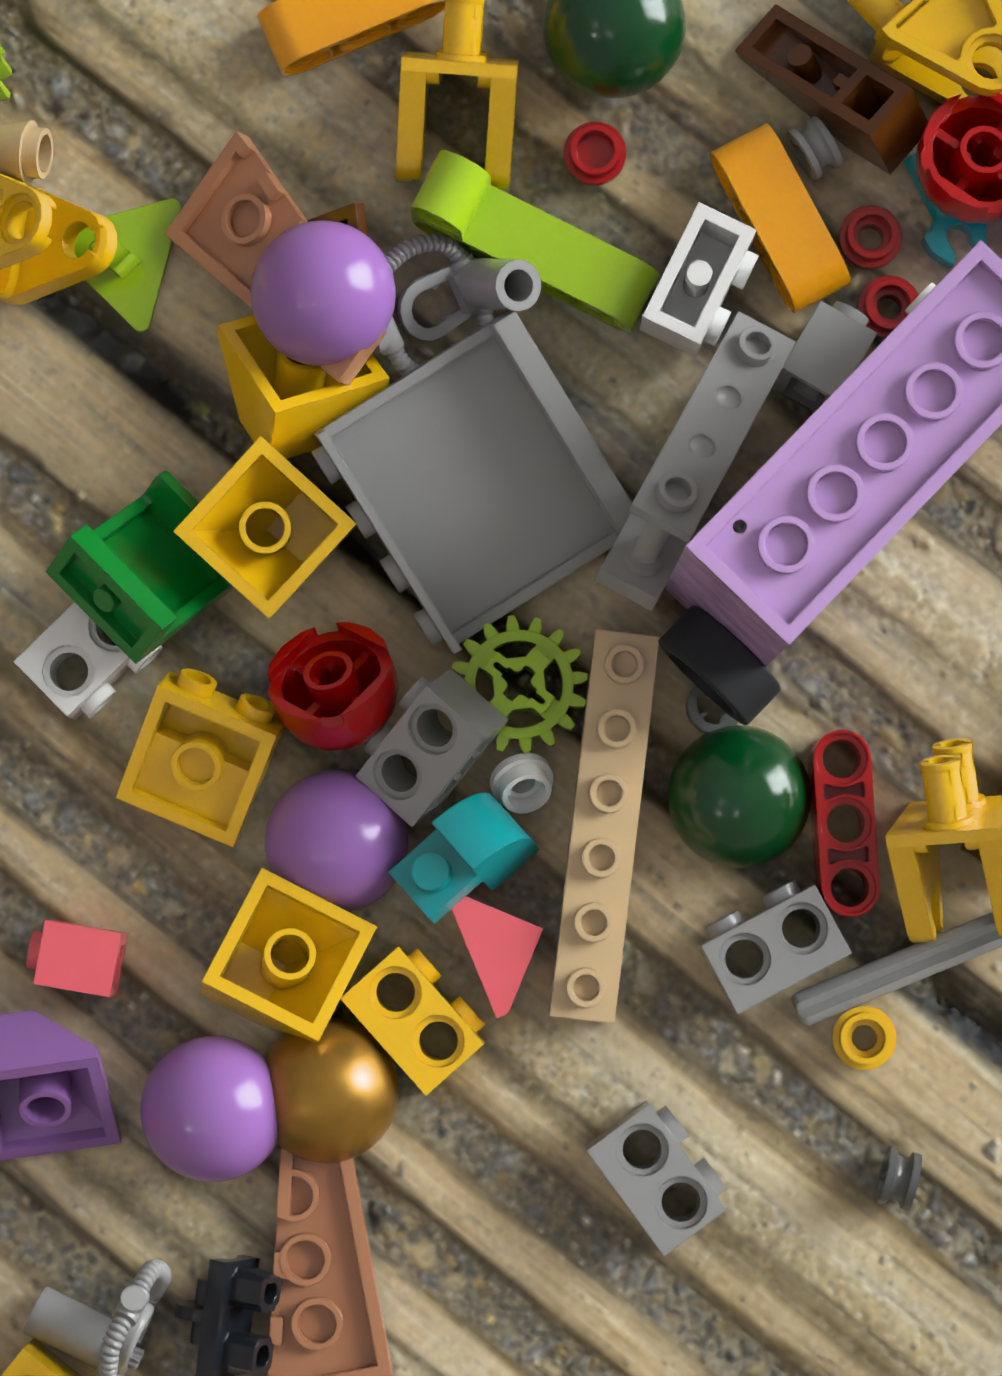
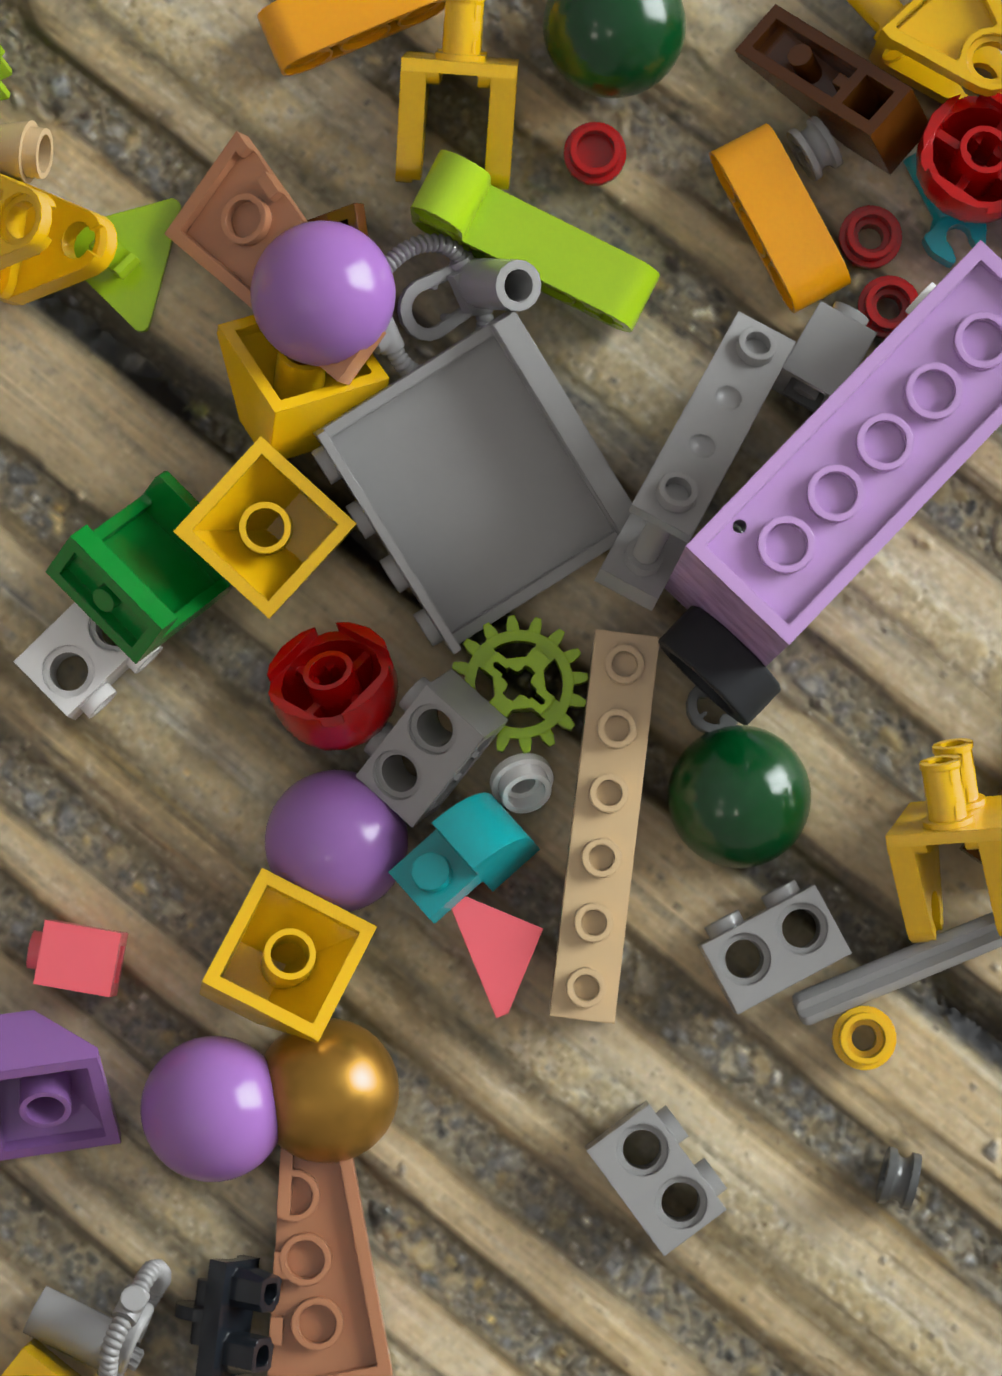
(201, 755): yellow plate -> none
(401, 1029): yellow brick -> none
(697, 279): white brick -> none
(858, 794): red beam -> none

